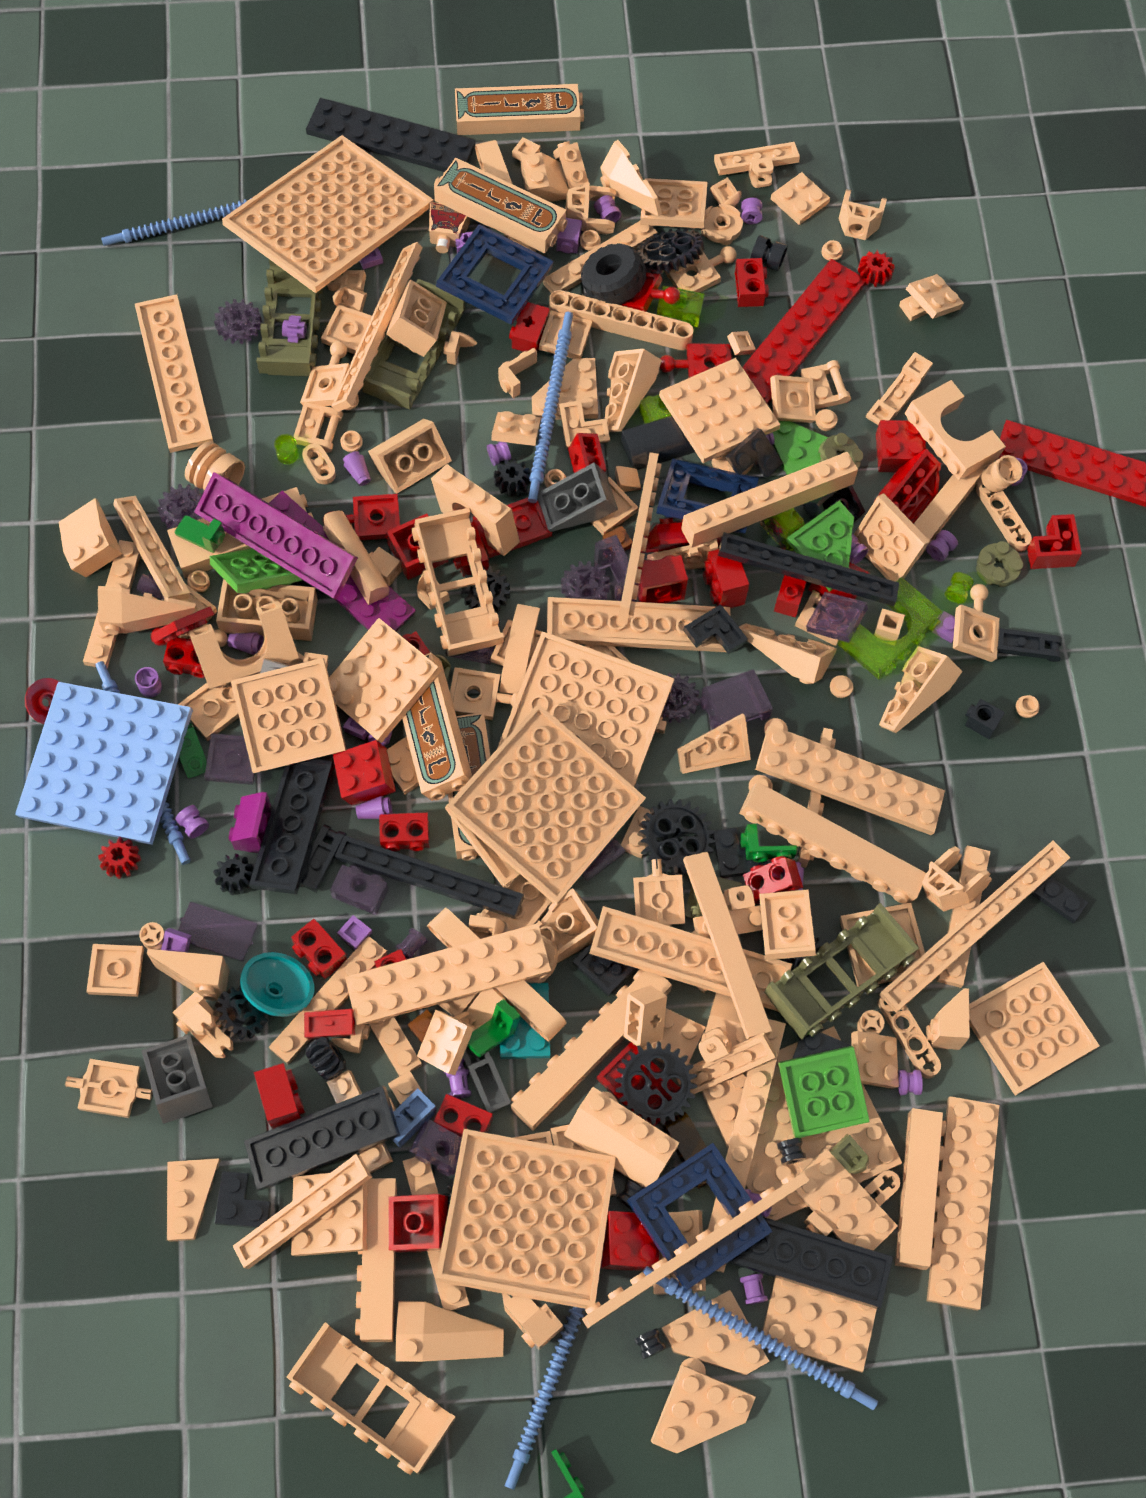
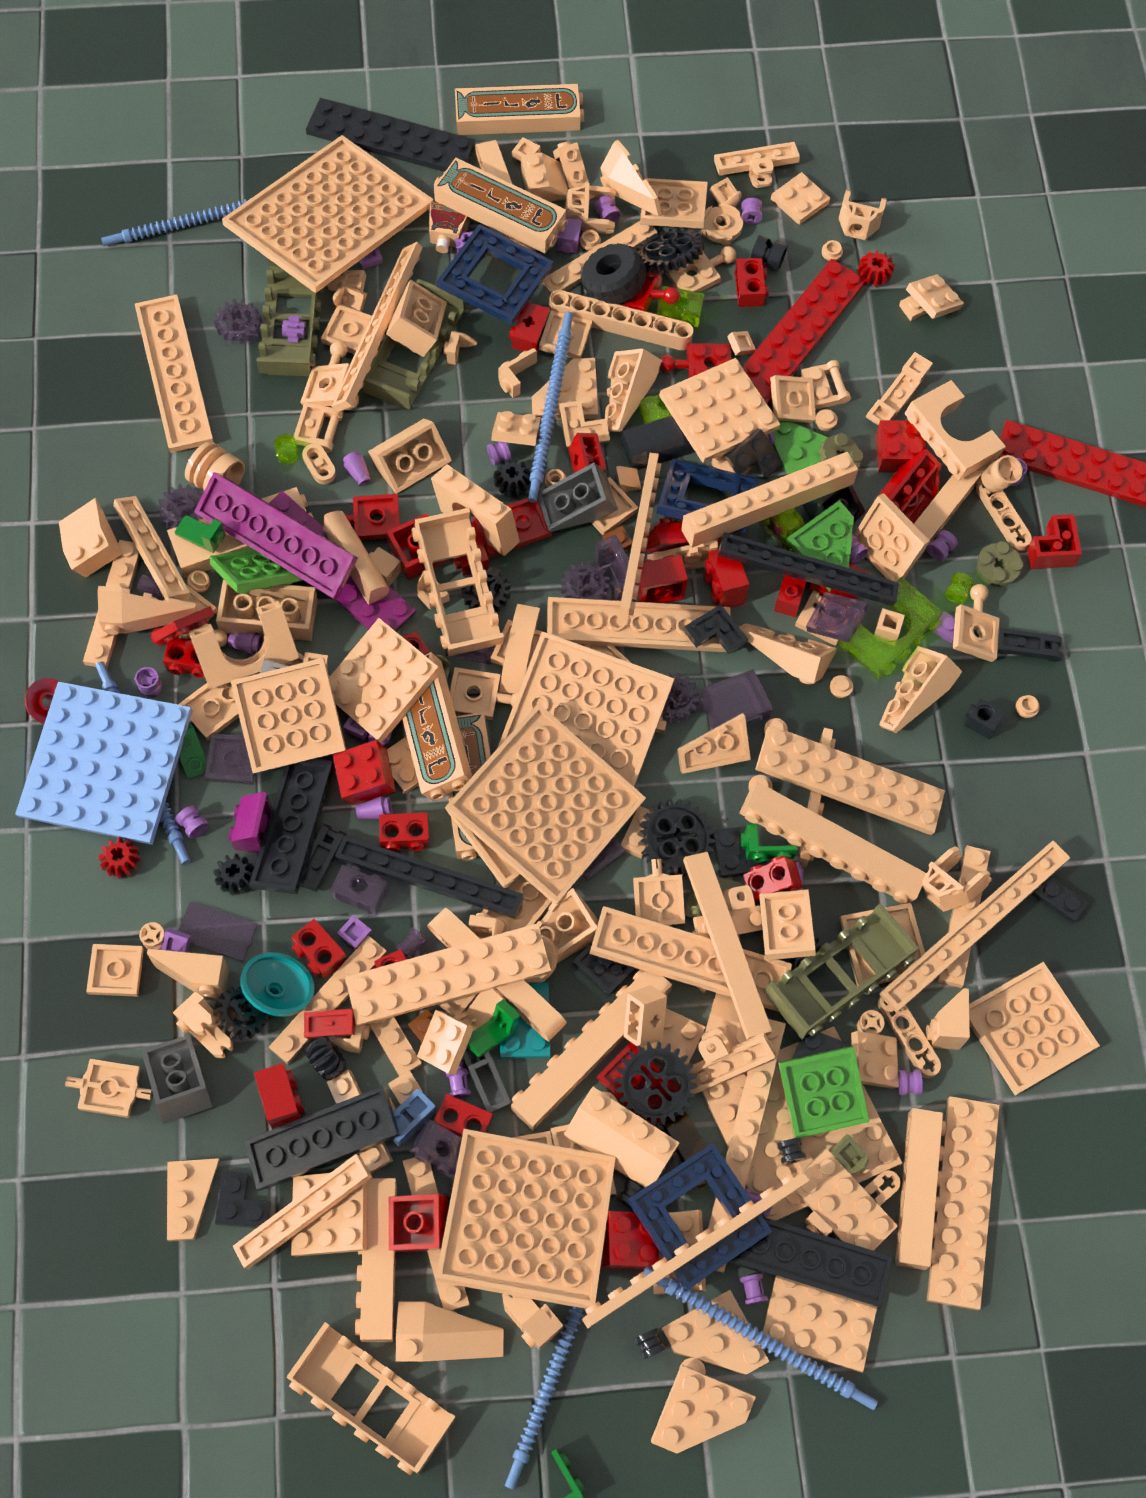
(351, 441): light nougat plate -> none

